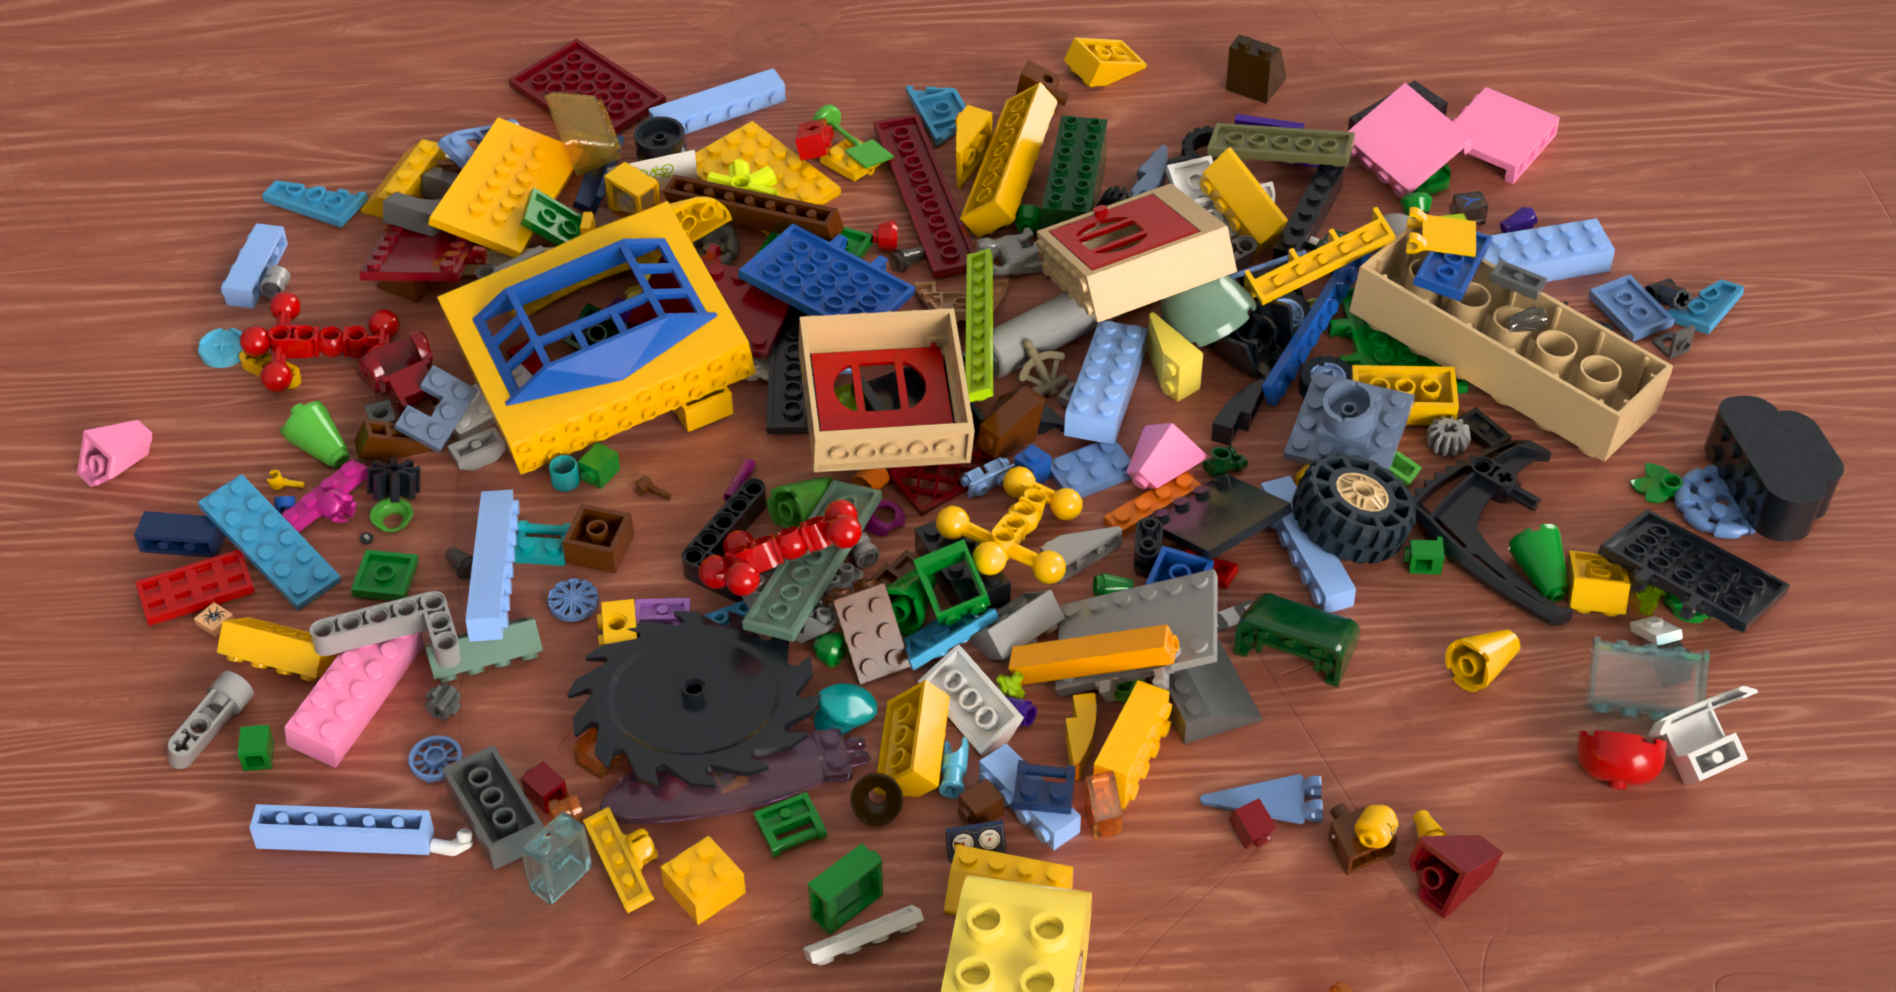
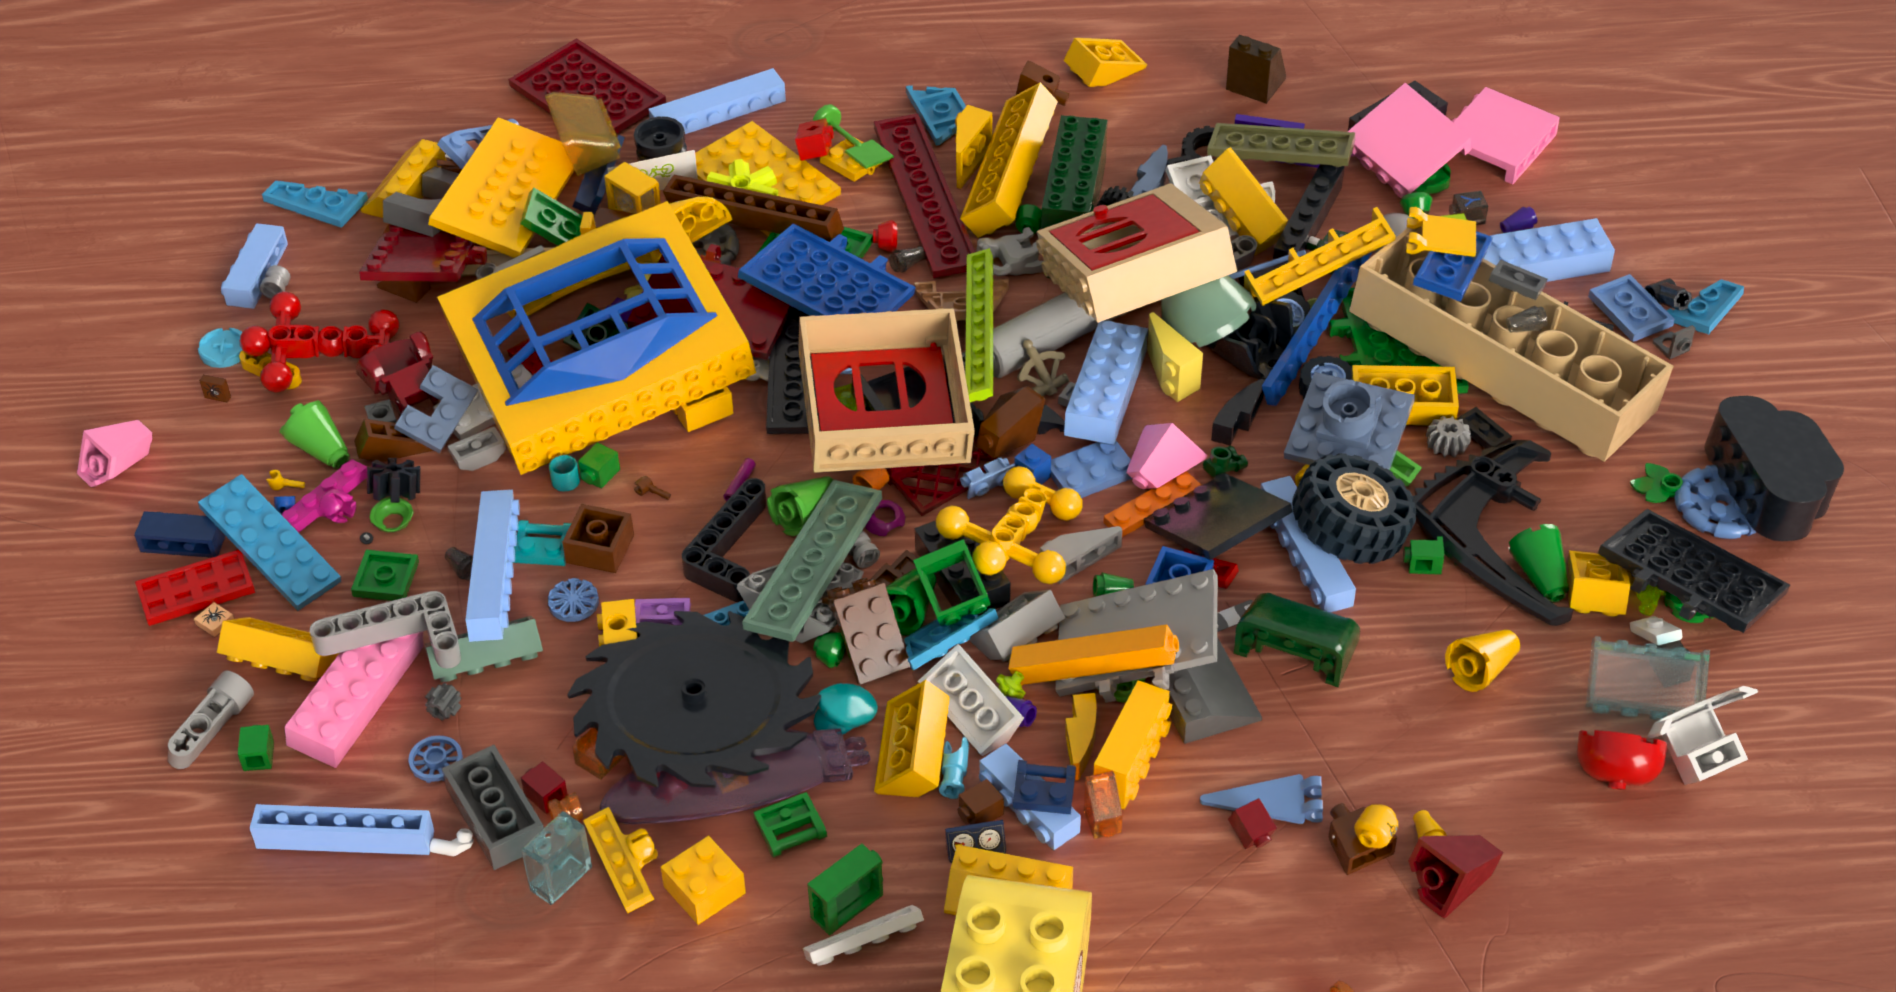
(215, 388): none -> reddish brown tile
(751, 556): red piece -> none
(876, 813): dark brown piece -> none
(1147, 545): black brick -> none

